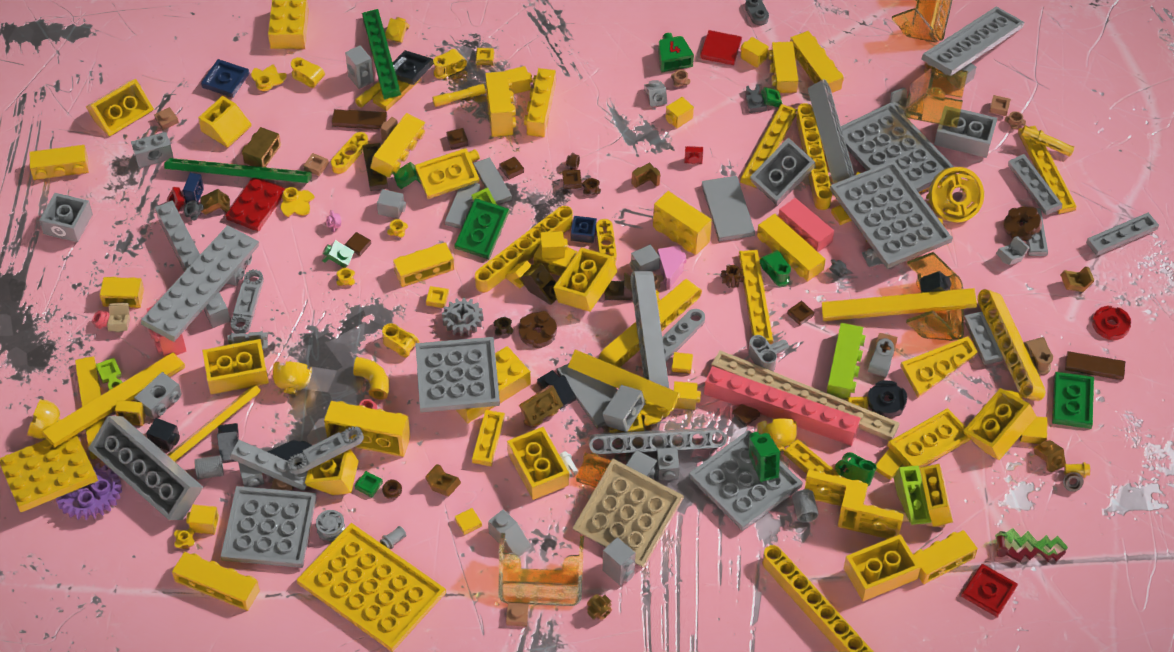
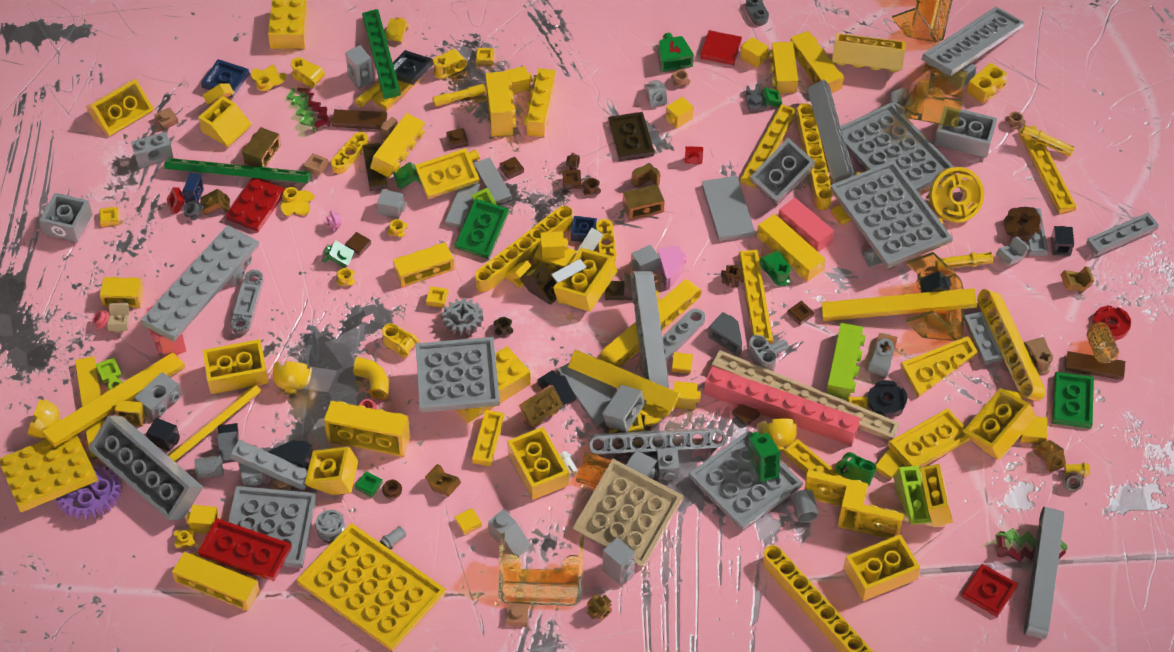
(58, 162): yellow brick -> none
(109, 216): none -> yellow tile
(186, 254): light grey brick -> none
(216, 92): none -> yellow piece
(242, 337): light grey hinge -> none
(245, 549): none -> red plate
(307, 120): none -> piece
(325, 450): light grey plate -> none
(537, 320): reddish brown plate -> none
(568, 270): none -> white sticker
(591, 240): none -> white sticker
(631, 136): none -> dark brown tile
(643, 202): none -> pearl gold brick
(681, 223): yellow brick -> none
(726, 333): none -> dark grey slope
(838, 268): dark grey plate -> none
(869, 52): none -> yellow brick
(945, 556): yellow brick -> none
(972, 259): none -> yellow pin
(987, 83): none -> yellow brick
(1000, 105): nougat plate -> none
(1035, 184): light grey plate -> none
(1044, 573): none -> light grey beam
(1062, 240): none -> black brick
(1102, 343): none -> clear yellow piece

